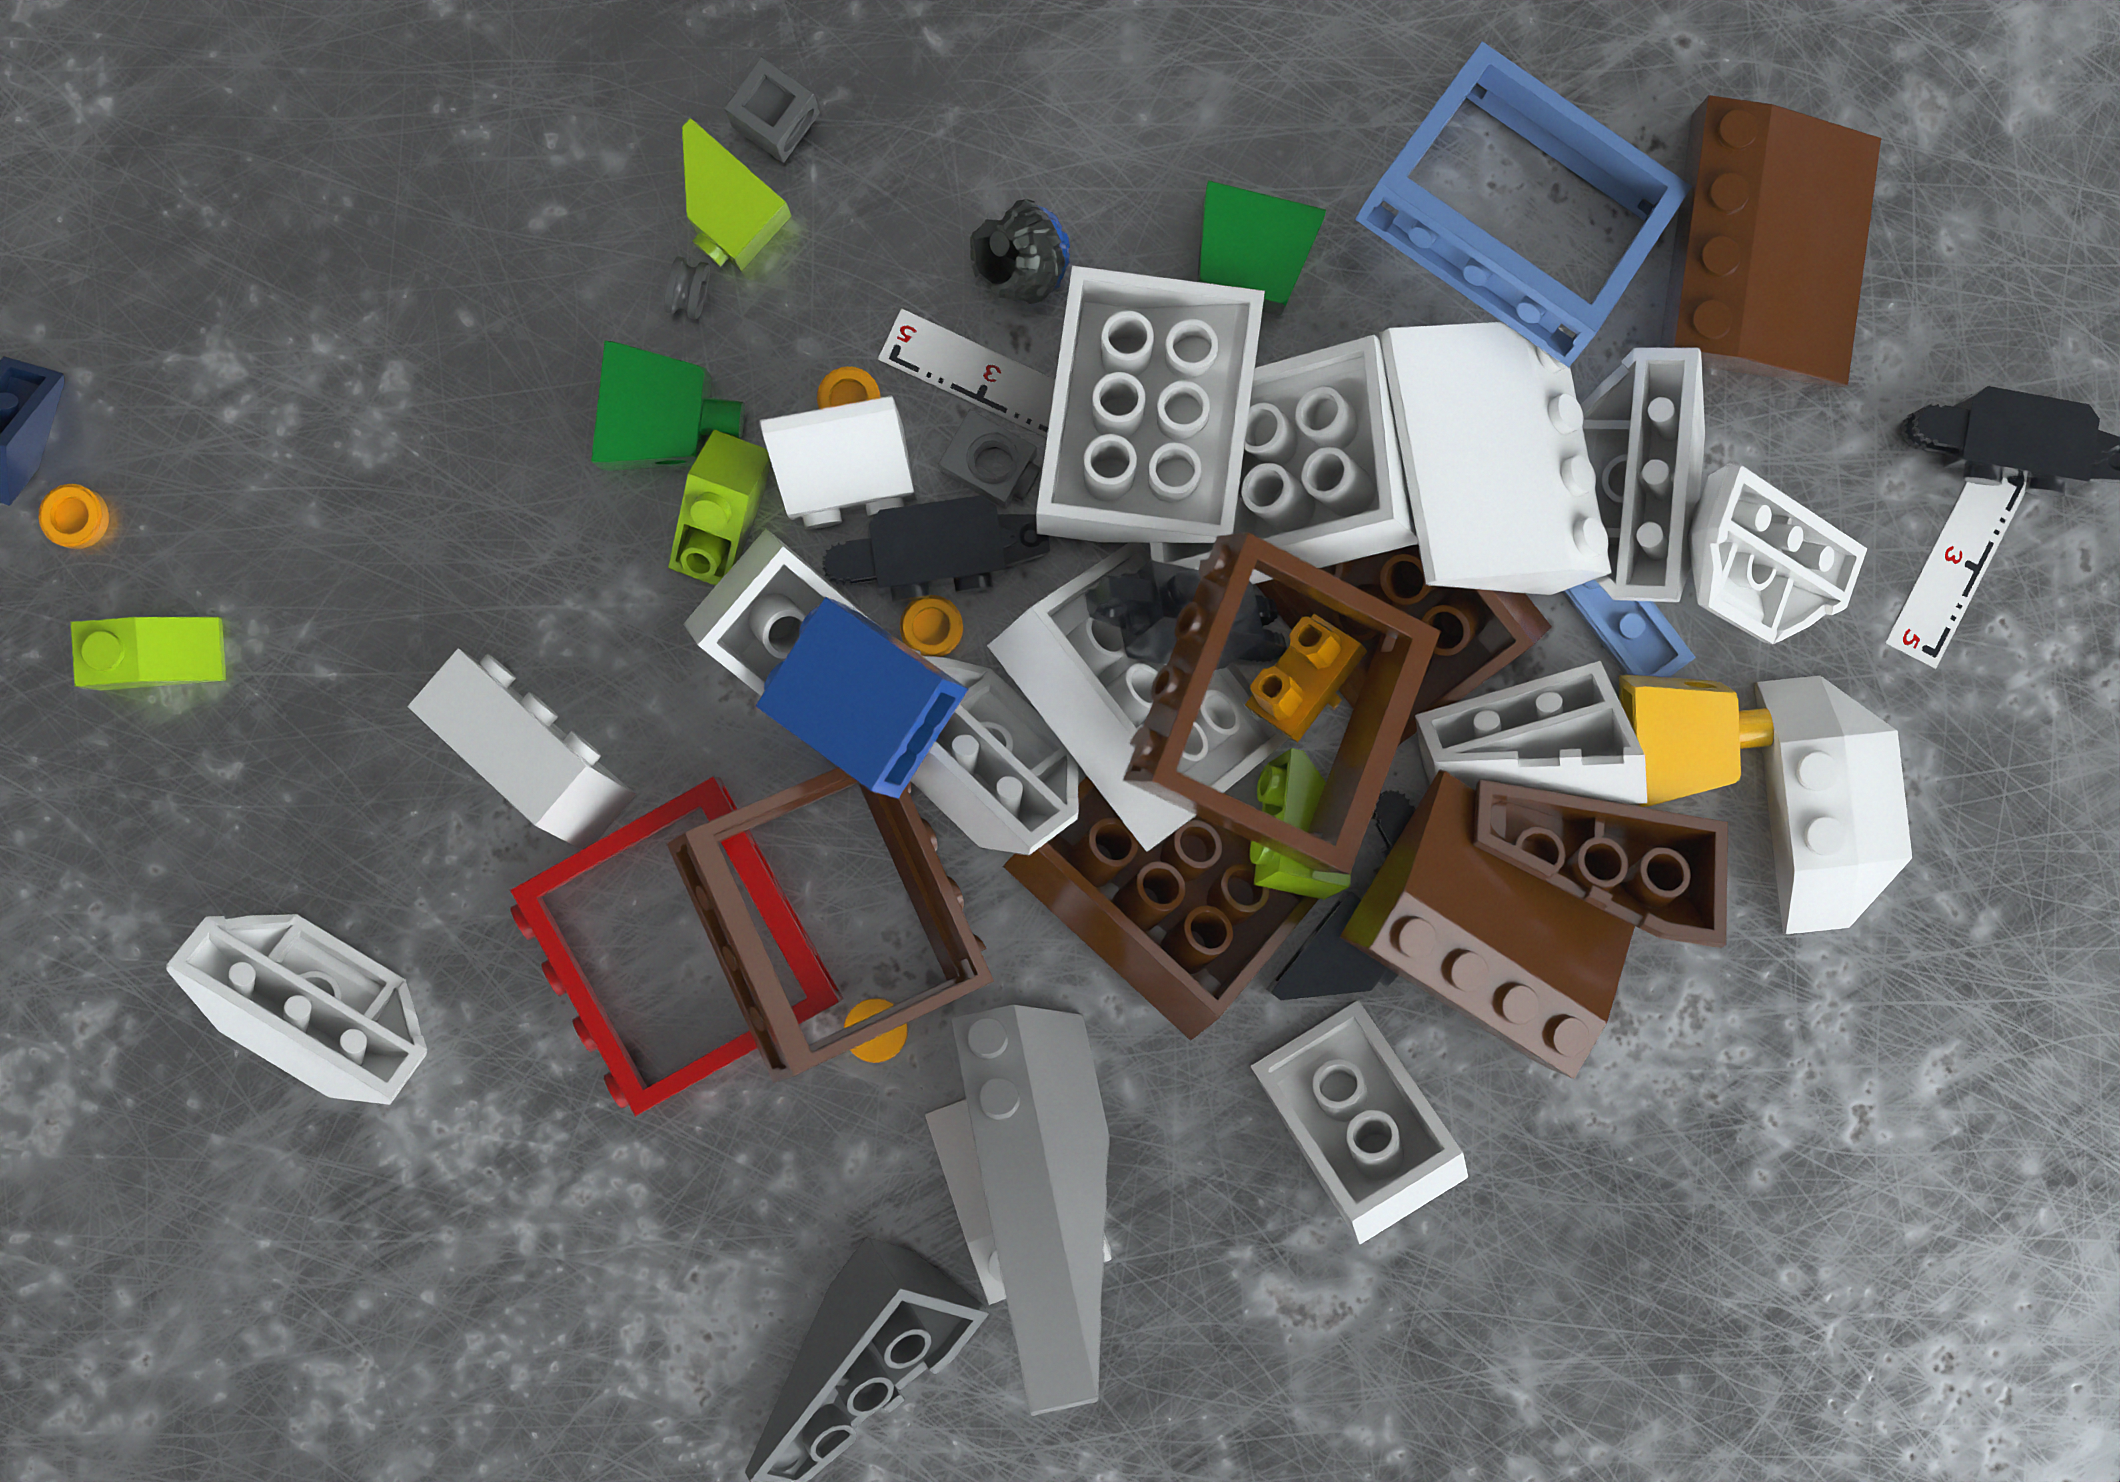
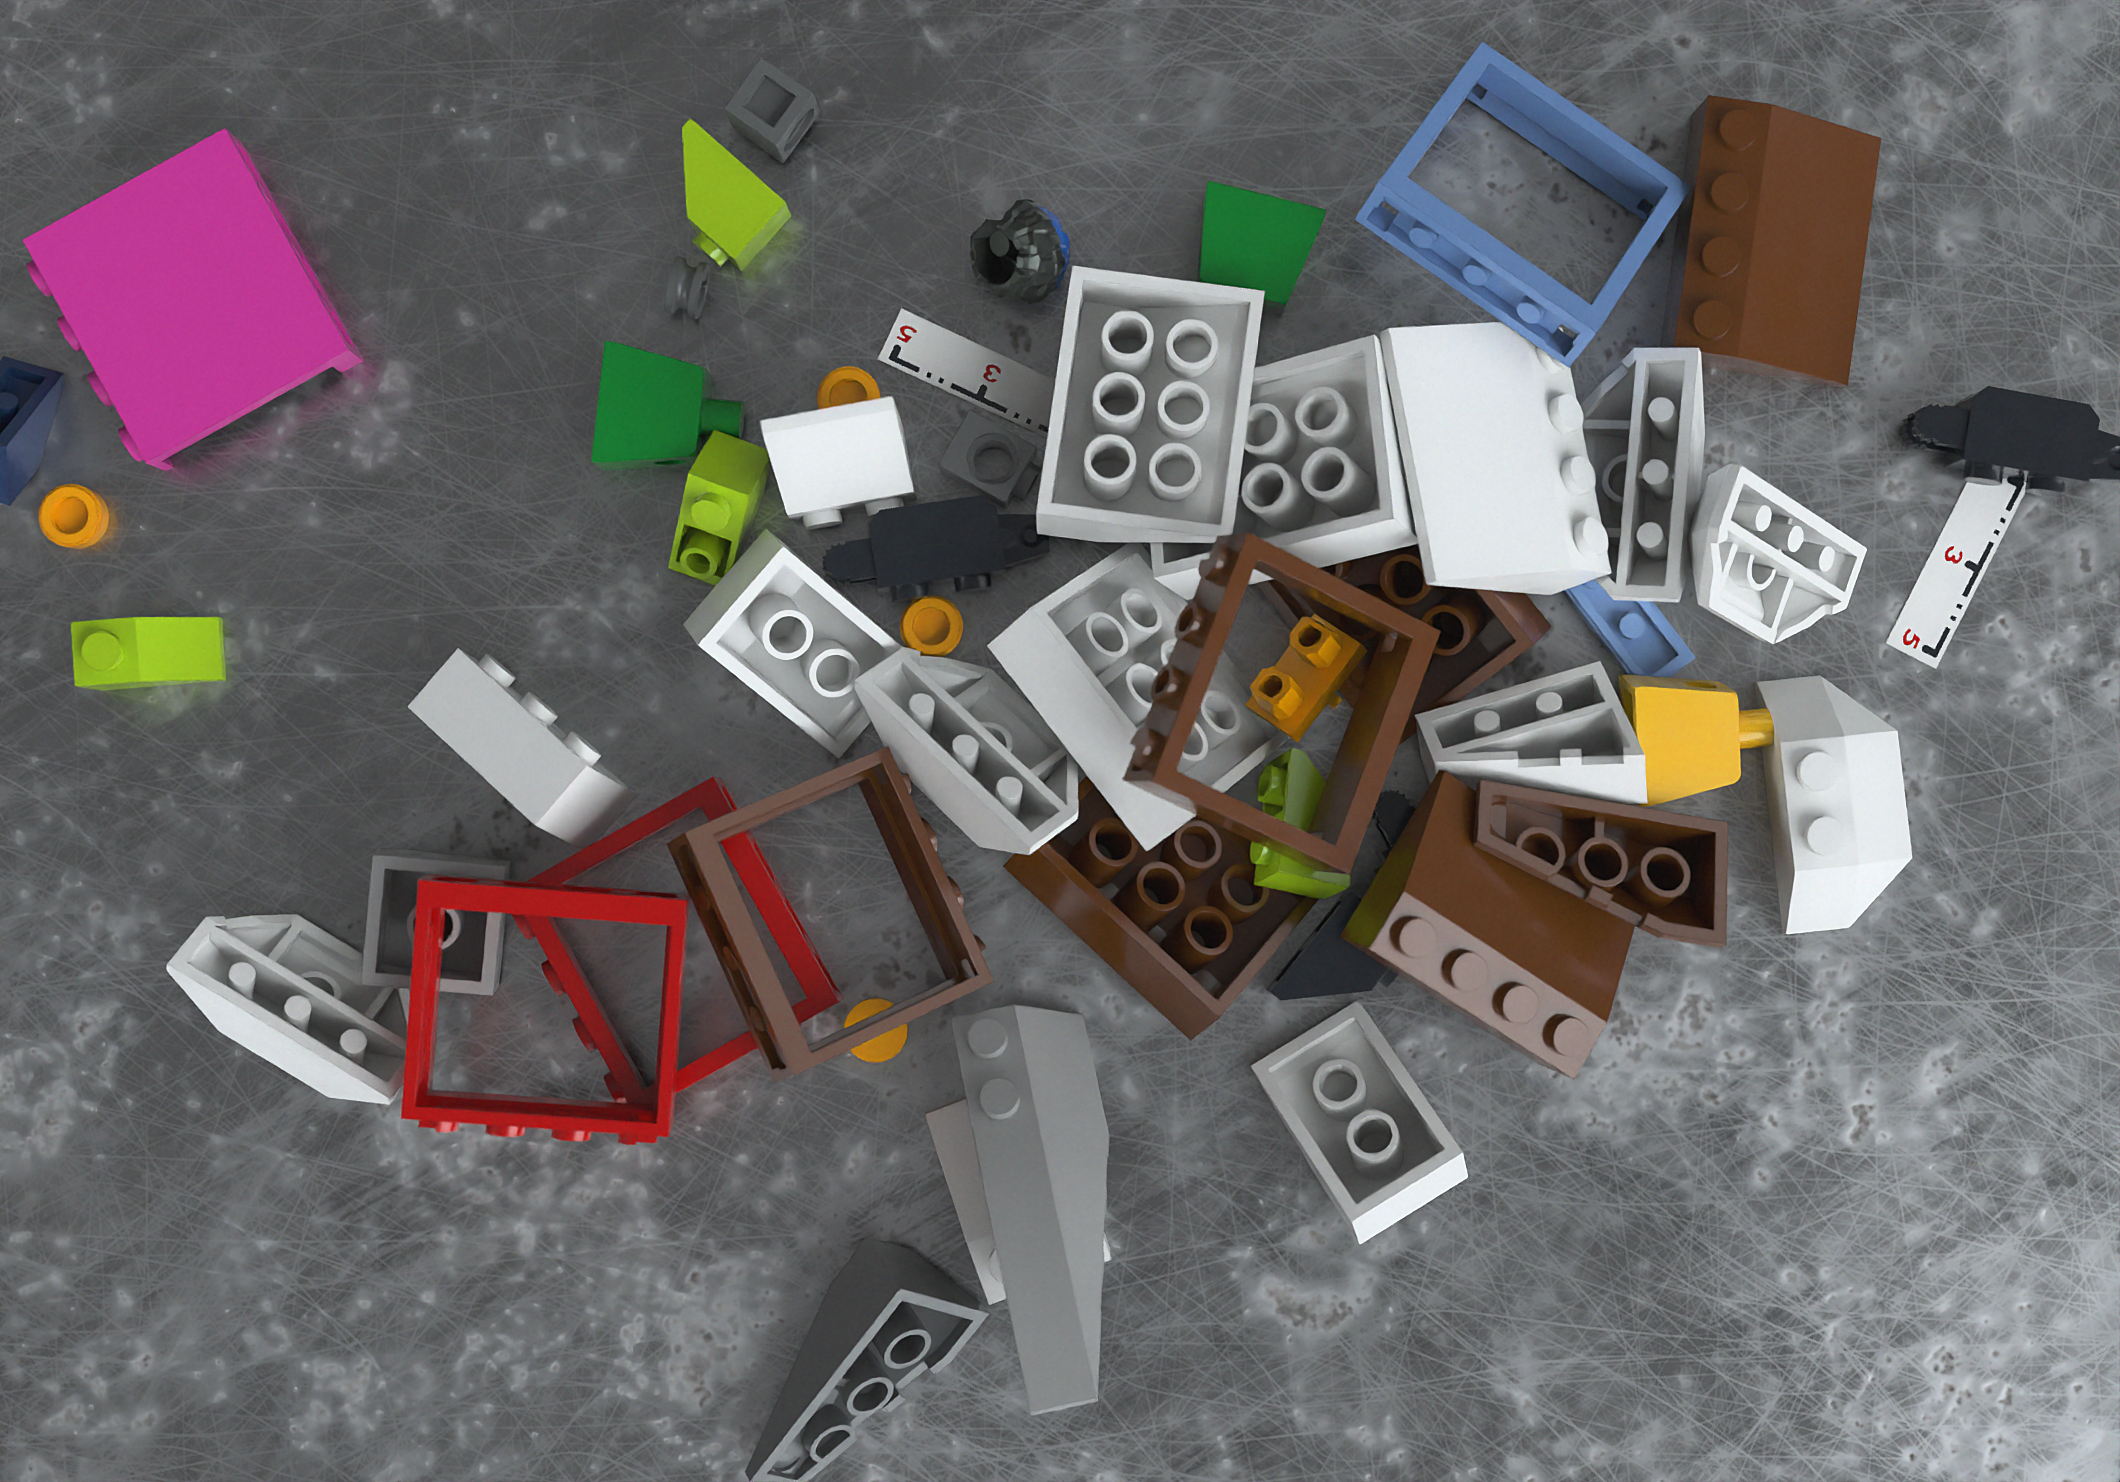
(188, 298): none -> dark pink panel
(470, 937): none -> light grey brick
(510, 1114): none -> red window
(860, 697): blue brick -> none
(1153, 598): black hinge -> none

